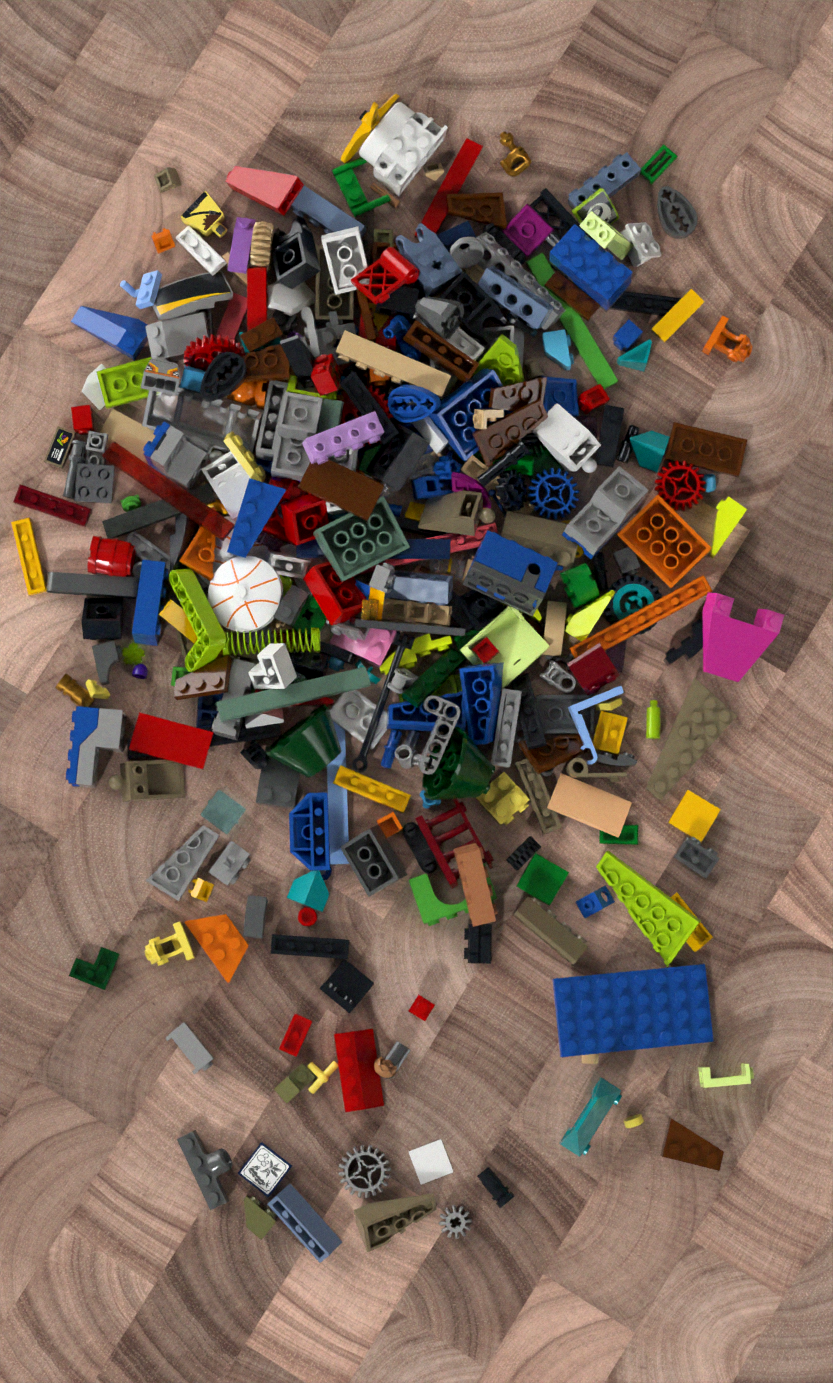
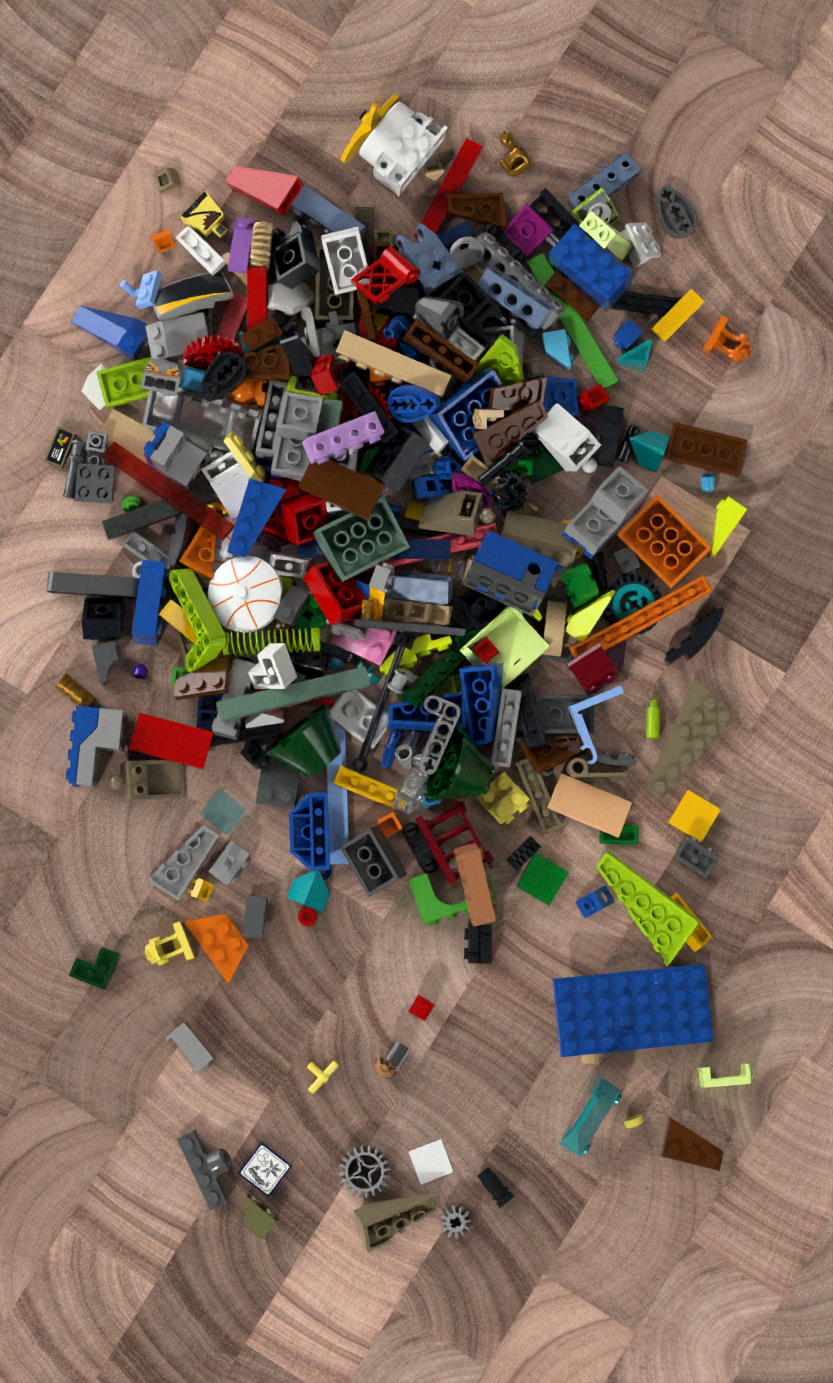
(29, 556): yellow tile -> none
(52, 505): dark red tile -> none
(82, 419): red brick -> none
(96, 691): light yellow tile -> none
(111, 557): red piece -> none
(133, 654): clear neon green plant -> none
(294, 1083): olive slope -> none
(295, 1035): red plate -> none
(305, 1223): sand blue brick -> none
(310, 946): black plate -> none
(347, 986): black bracket -> none
(352, 190): green plate -> none
(357, 1073): red slope -> none
(393, 202): medium nougat piece -> none
(411, 792): none -> clear slope
(550, 930): dark tan slope -> none
(558, 677): light grey piece -> none
(559, 500): blue gear -> none
(609, 704): light yellow tile -> none
(609, 732): yellow plate -> none
(647, 176): green tile -> none
(687, 490): red gear -> none
(731, 644): dark pink wedge -> none

